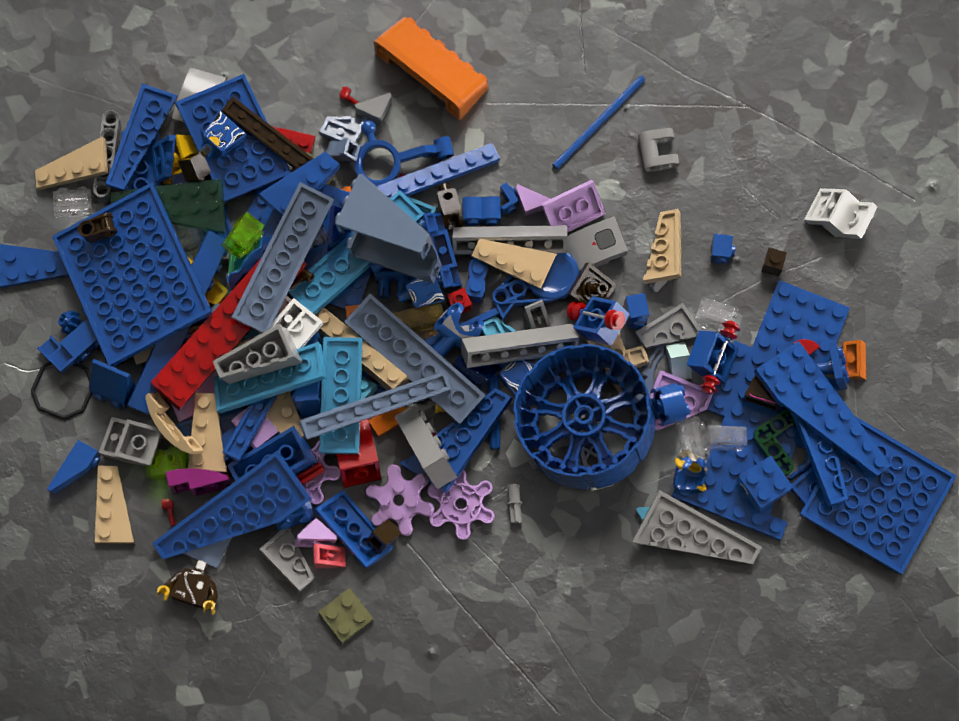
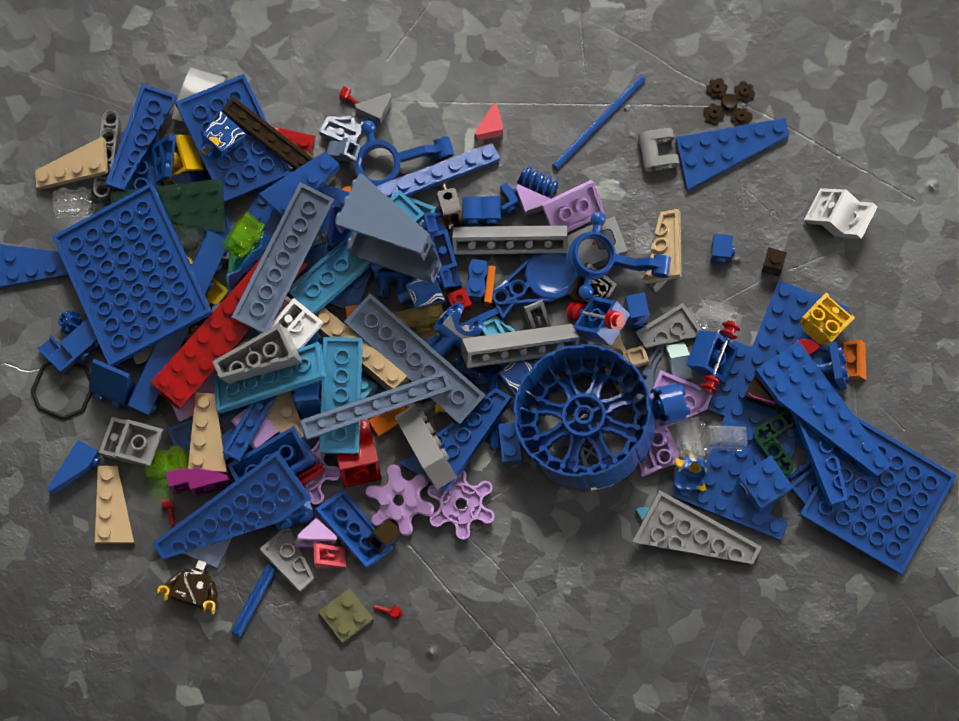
(101, 226): dark brown piece -> none
(157, 409): tan slope -> none
(194, 167): dark brown brick -> none
(253, 600): none -> blue axle
(305, 275): dark brown hand -> none
(395, 611): none -> red hand
(432, 65): orange windscreen -> none
(489, 286): none -> orange tile
(490, 126): none -> coral slope
(510, 445): none -> blue brick
(514, 503): light grey axle -> none
(517, 261): tan wing -> none
(538, 182): none -> blue piece
(659, 264): none -> blue piece
(661, 453): none -> lavender slope
(718, 150): none -> blue wing
(729, 102): none -> dark brown plant
(825, 320): none -> yellow slope

